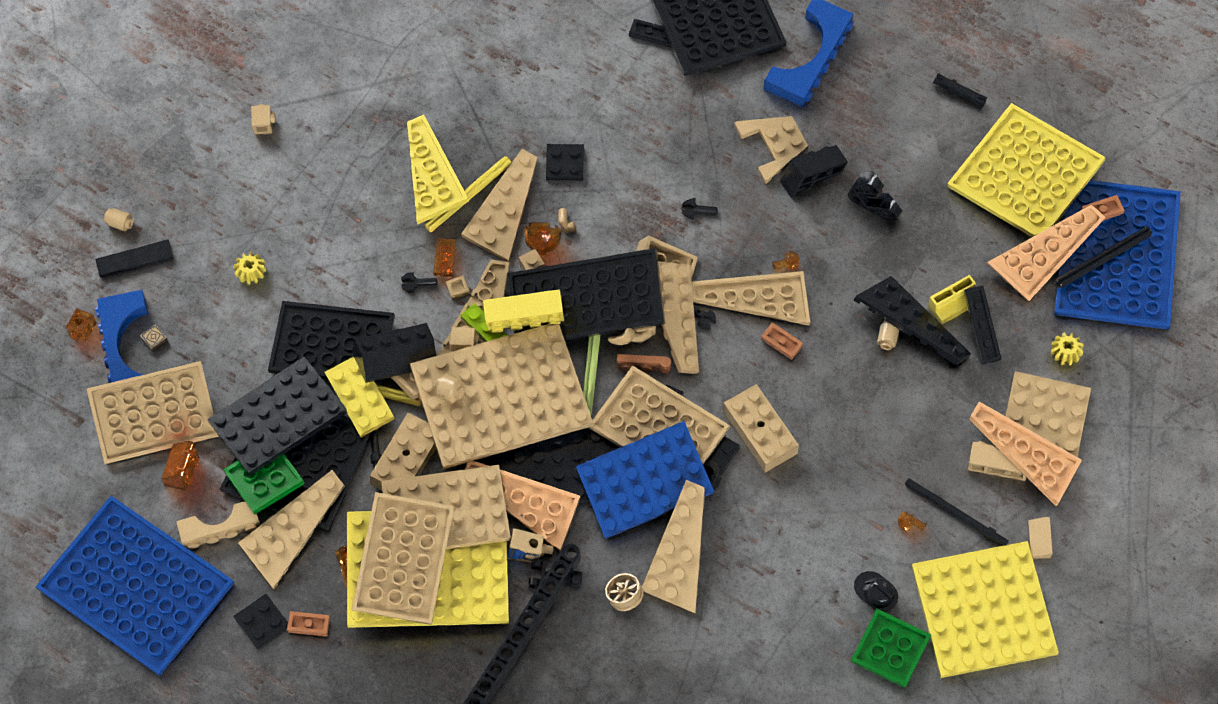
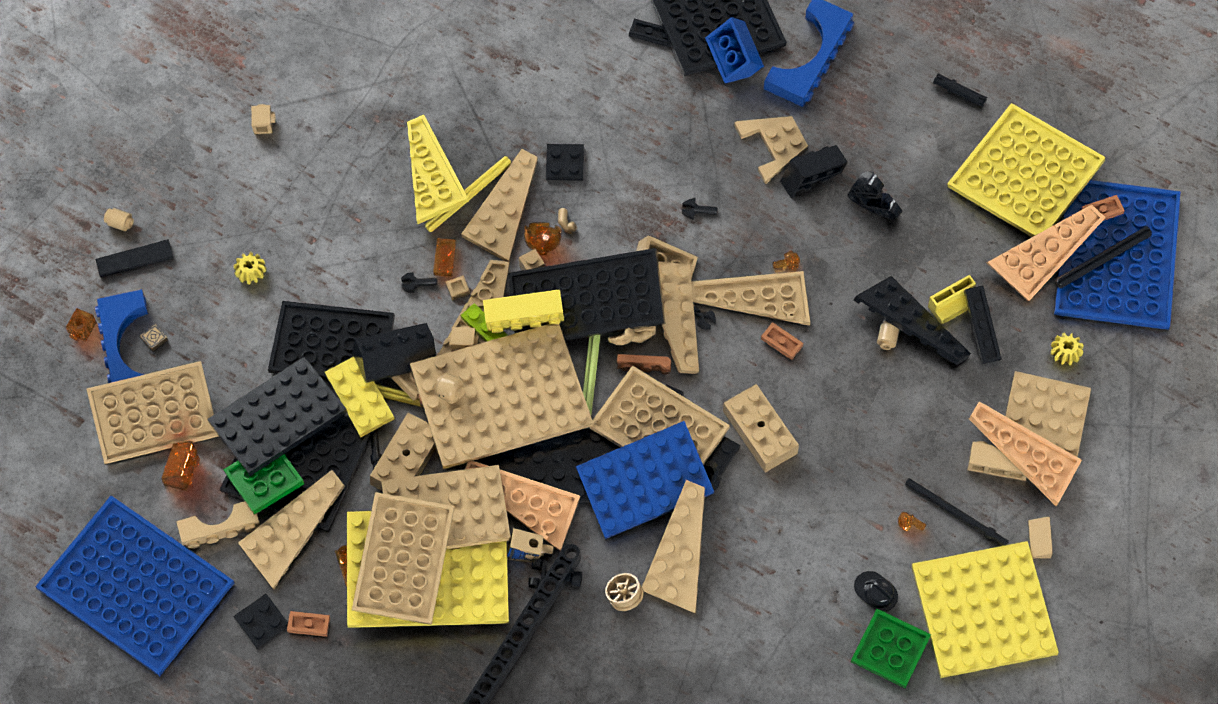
(734, 51): none -> blue slope

